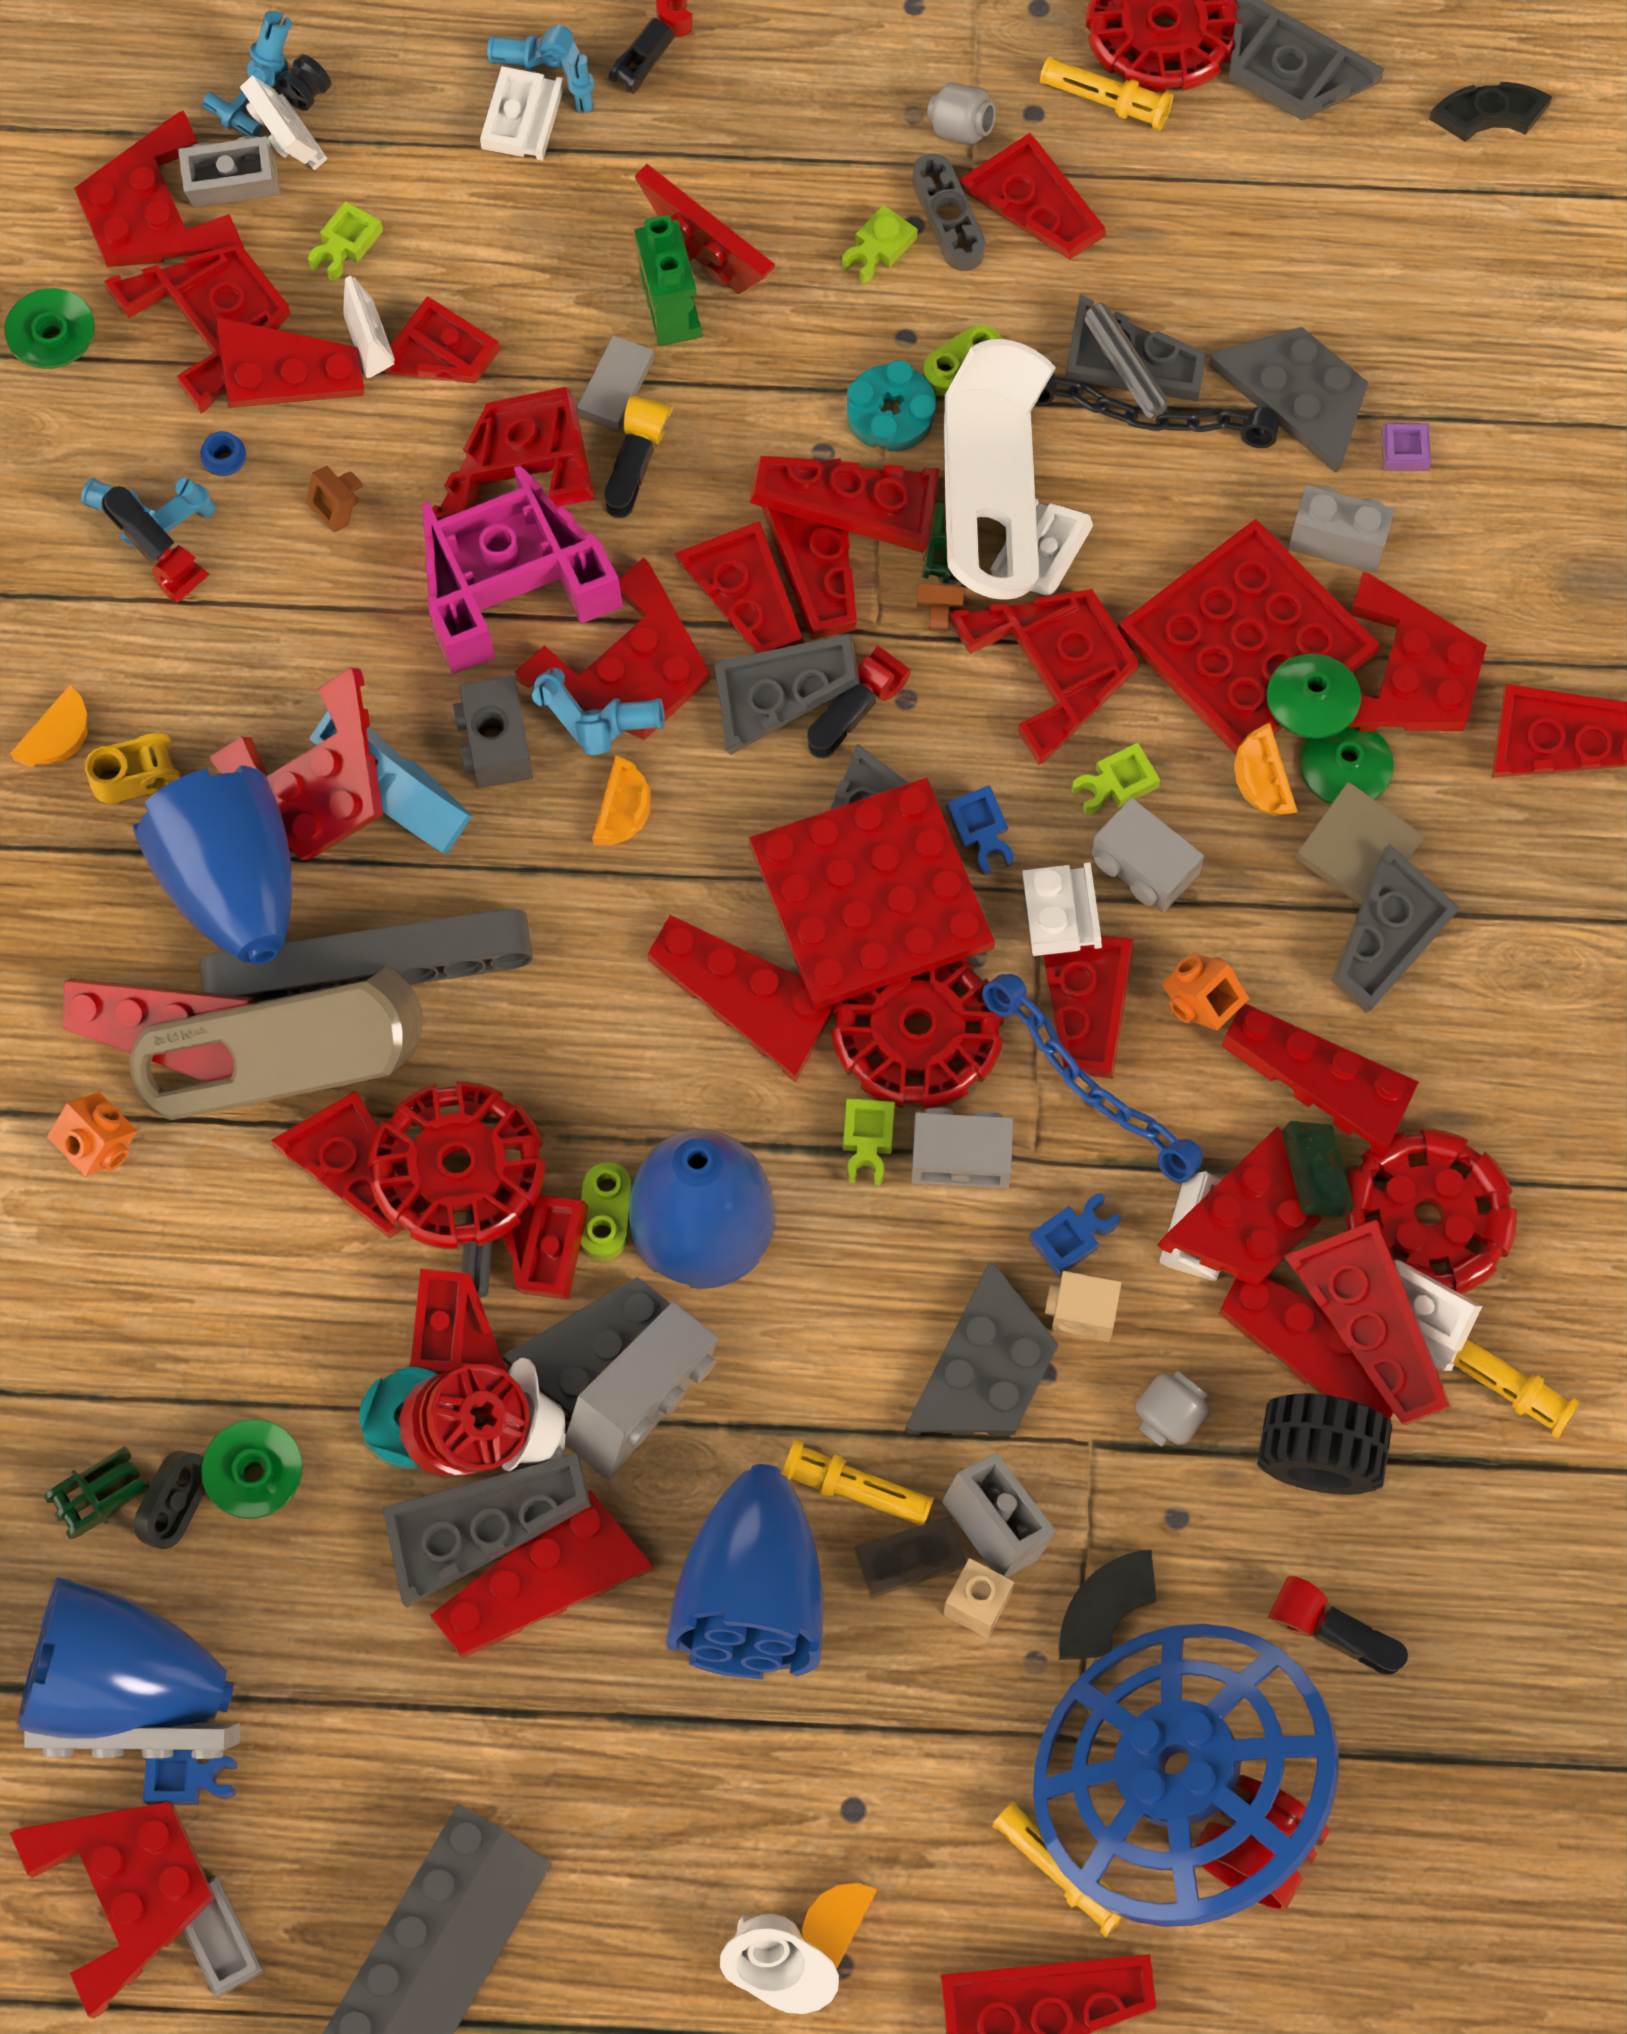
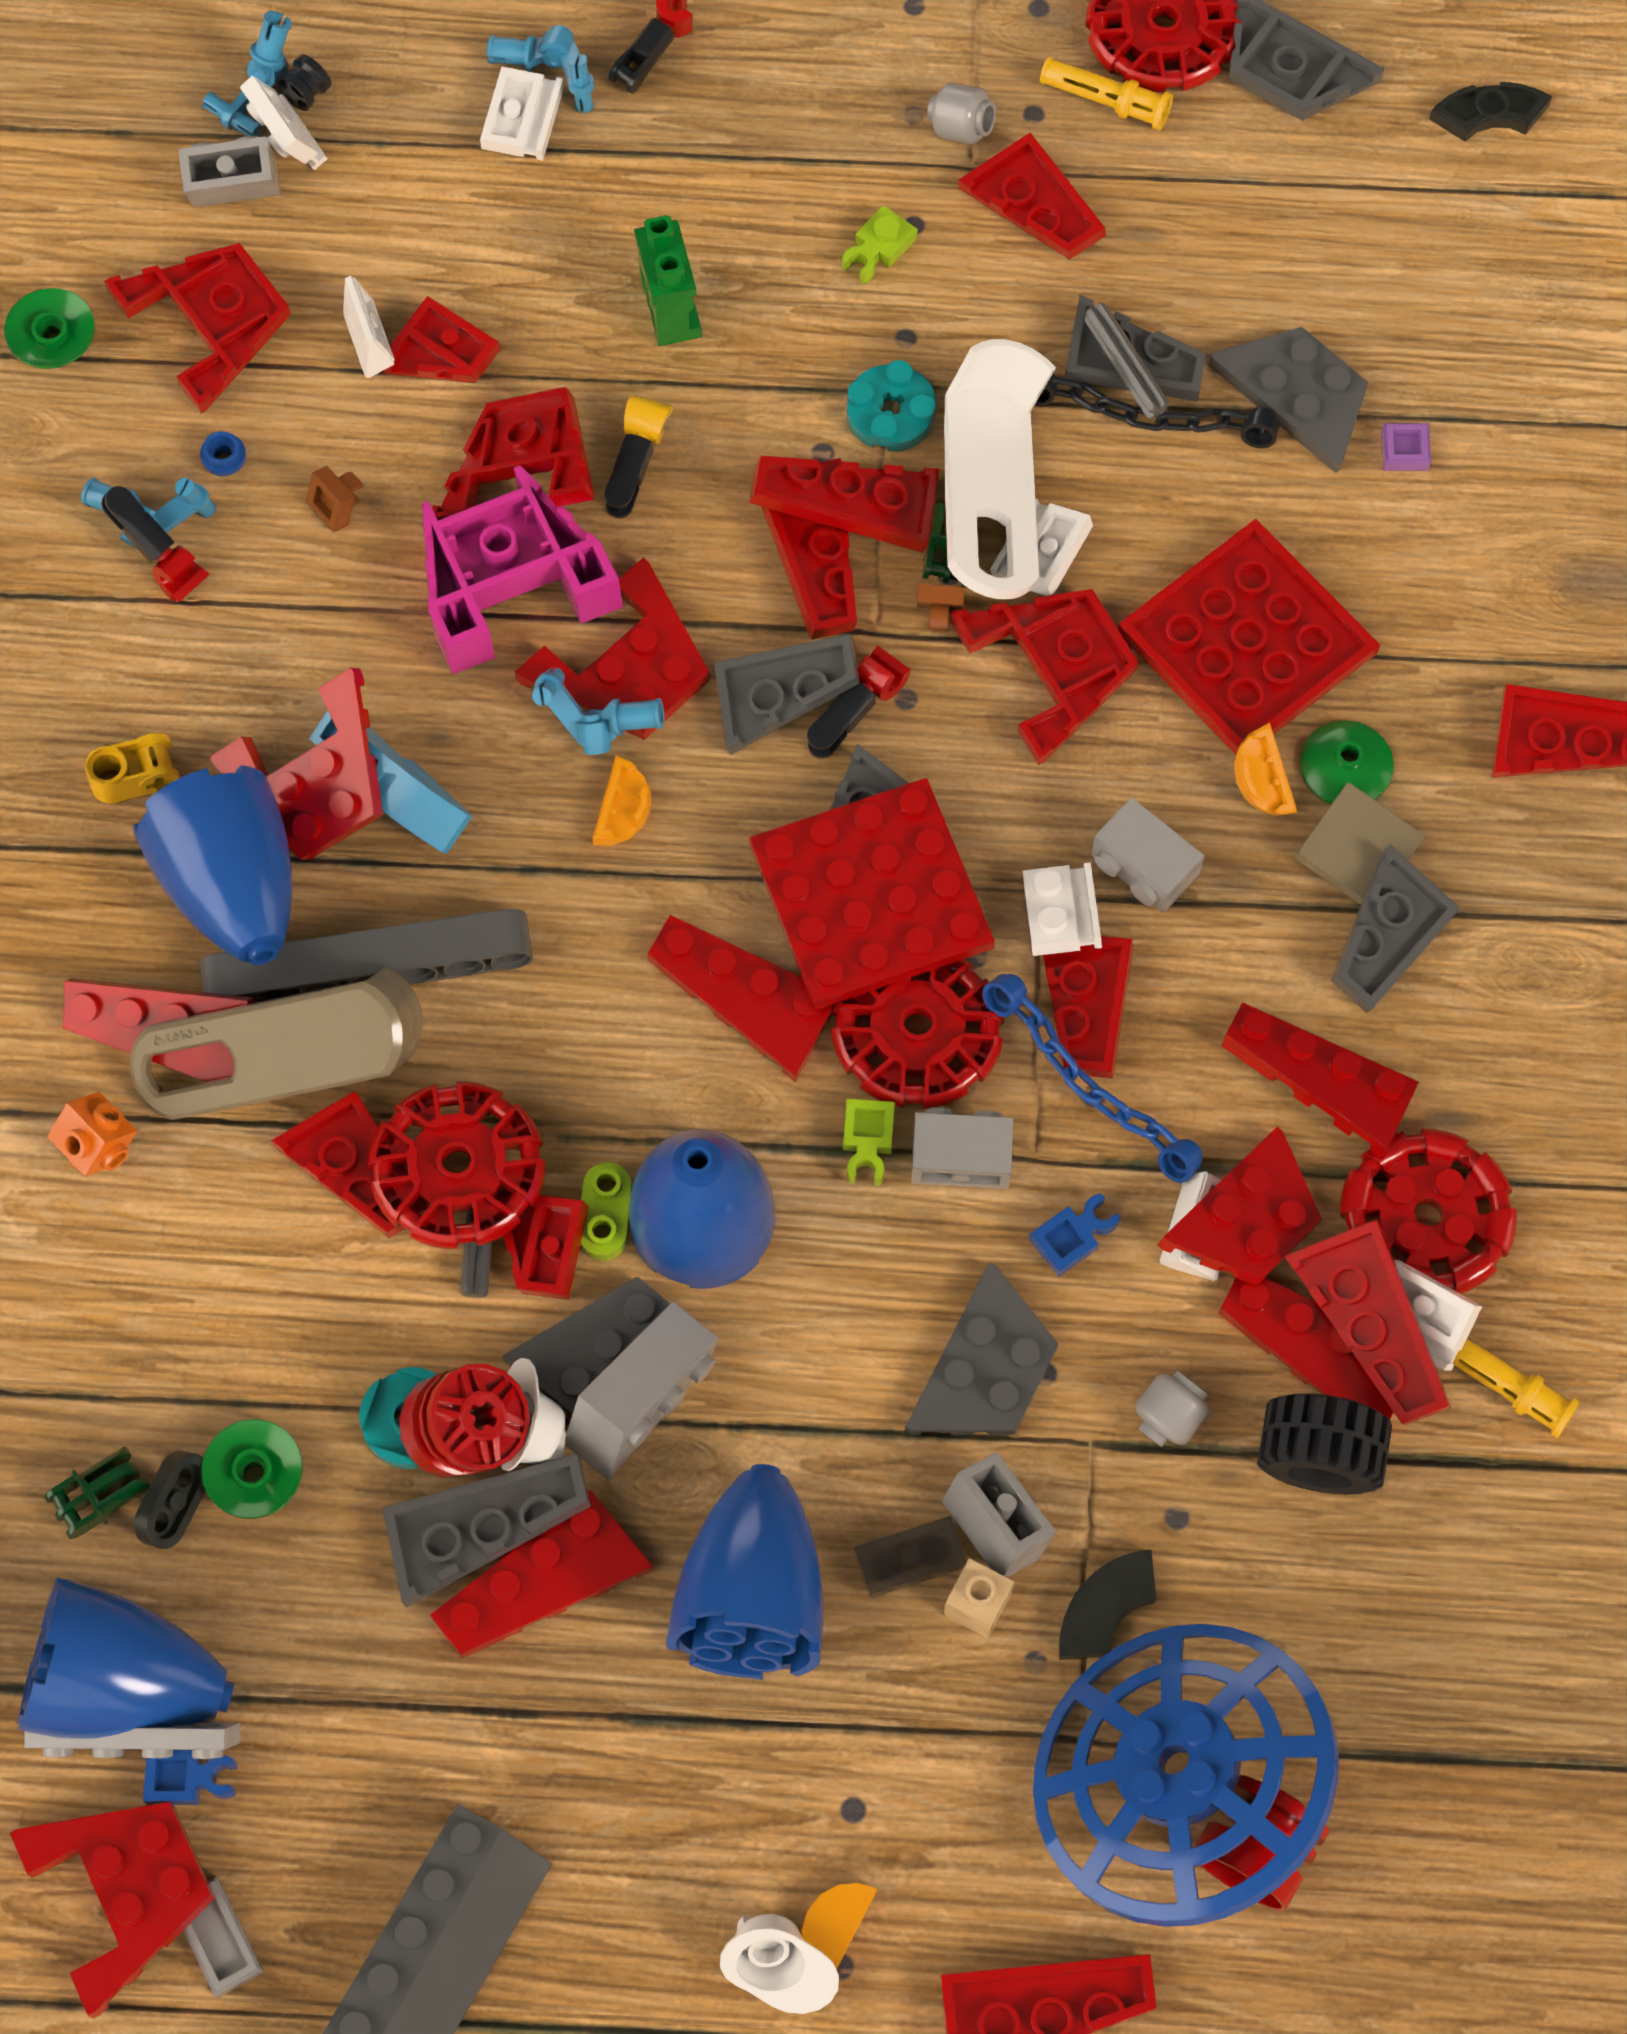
(56, 734): light orange tile -> none
(134, 210): red wing -> none
(283, 366): red wing -> none
(345, 235): lime plate -> none
(451, 1324): red wing -> none
(501, 757): dark grey brick -> none
(614, 380): light grey tile -> none
(706, 239): red wing -> none
(744, 586): red wing -> none
(833, 1476): yellow pin -> none
(943, 229): dark grey beam -> none
(953, 354): lime plate -> none
(978, 822): blue plate -> none
(1027, 1837): yellow pin -> none
(1084, 1306): tan brick -> none
(1119, 777): lime plate -> none
(1204, 991): orange brick -> none
(1302, 1609): piece -> none
(1310, 712): green dish -> none
(1317, 1169): clear green plate -> none
(1341, 528): light grey brick -> none
(1429, 666): red wing -> none

